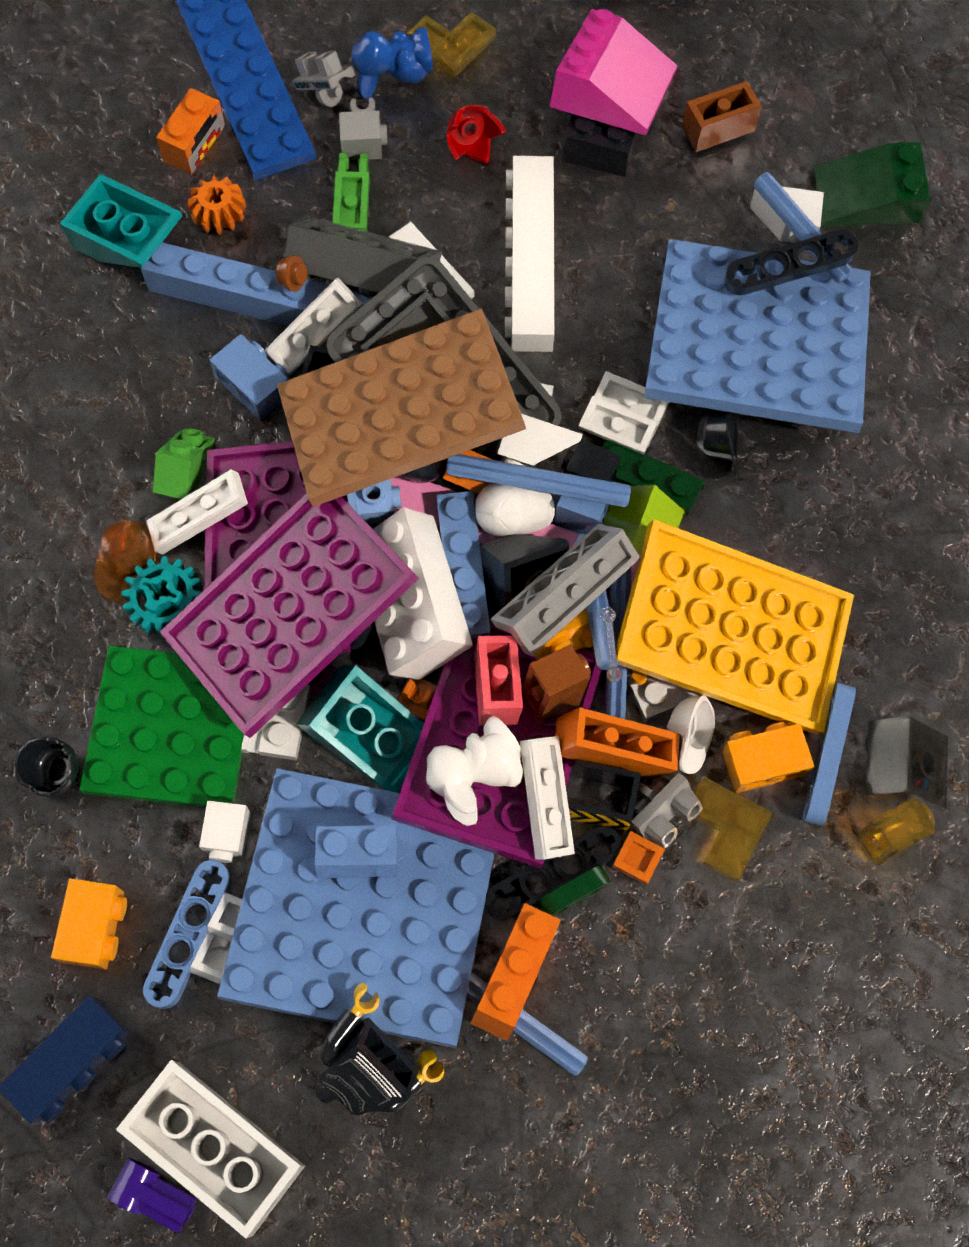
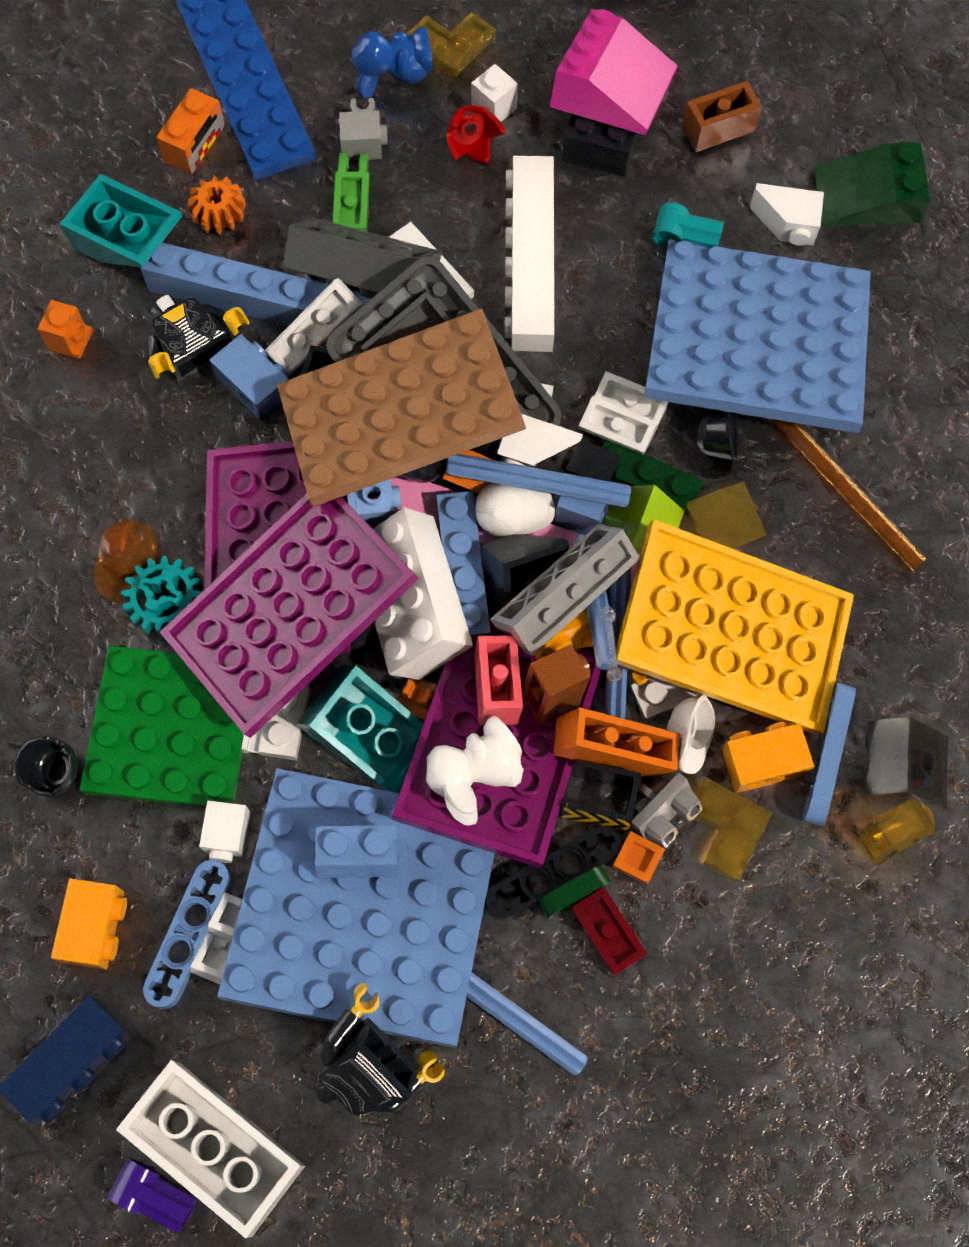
(64, 329): none -> orange brick
(181, 463): bright green slope -> none
(189, 335): none -> black torso
(197, 512): white tile -> none
(291, 273): dark orange plate -> none
(322, 75): light grey hips -> none
(496, 91): none -> white brick
(515, 972): orange brick -> none
(547, 797): white tile -> none
(608, 931): none -> dark red plate
(677, 224): none -> teal piece
(727, 516): none -> clear yellow piece
(789, 258): black beam -> none
(794, 218): medium blue axle -> none
(852, 493): none -> clear orange piece

